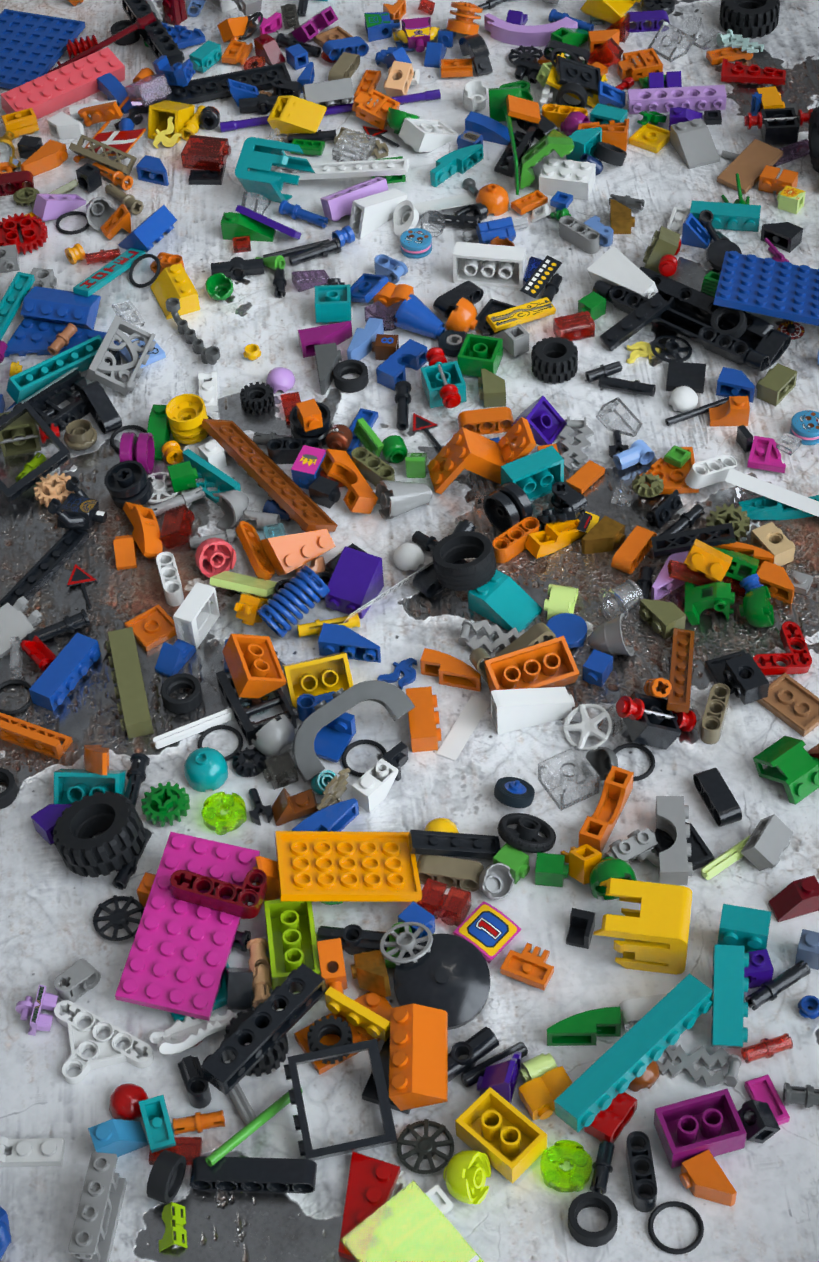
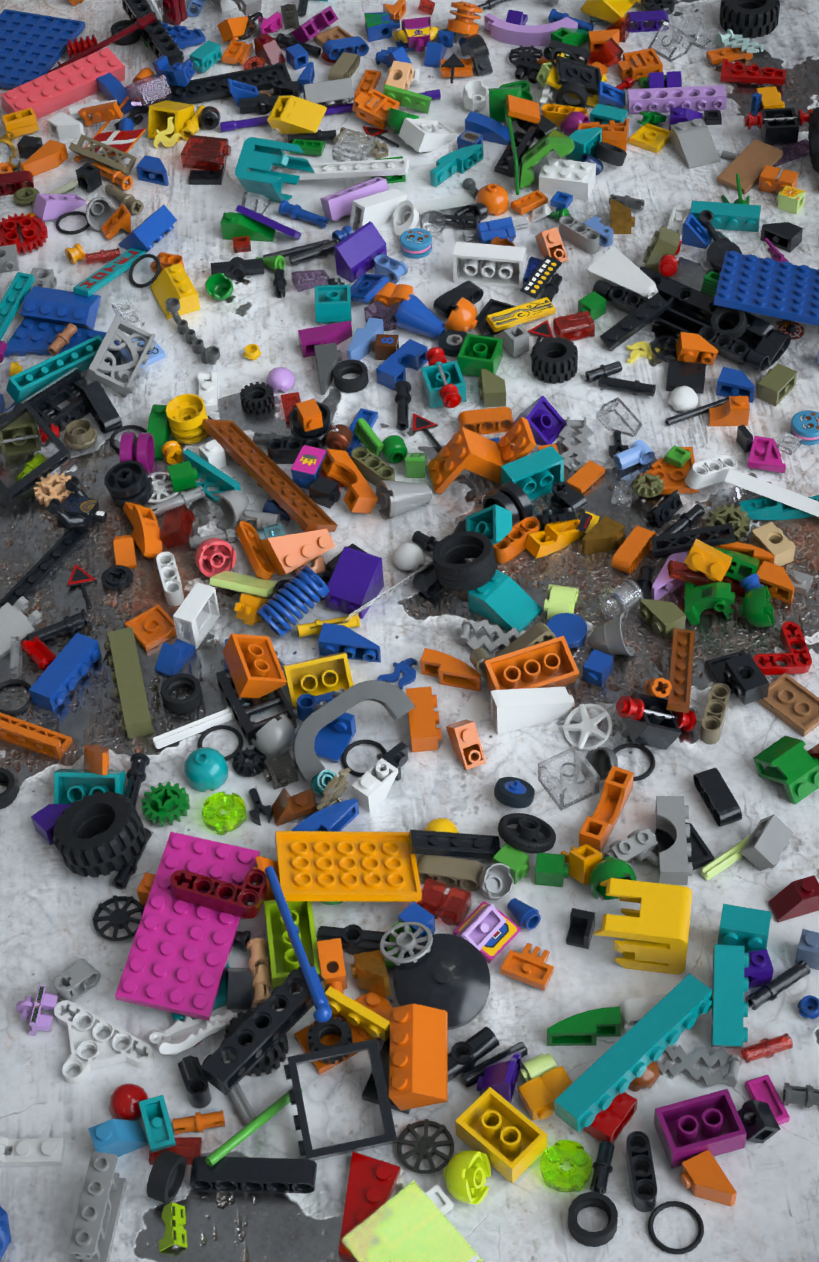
(117, 572): none -> black gear
(323, 1010): none -> blue bar
(357, 252): none -> dark purple slope
(408, 98): none -> bright green plate
(453, 61): none -> black piece
(466, 743): none -> orange slope
(482, 926): none -> lavender slope
(492, 522): none -> teal slope
(524, 914): none -> blue cone
(541, 330): none -> piece
(551, 244): none -> orange slope
(695, 349): none -> orange slope

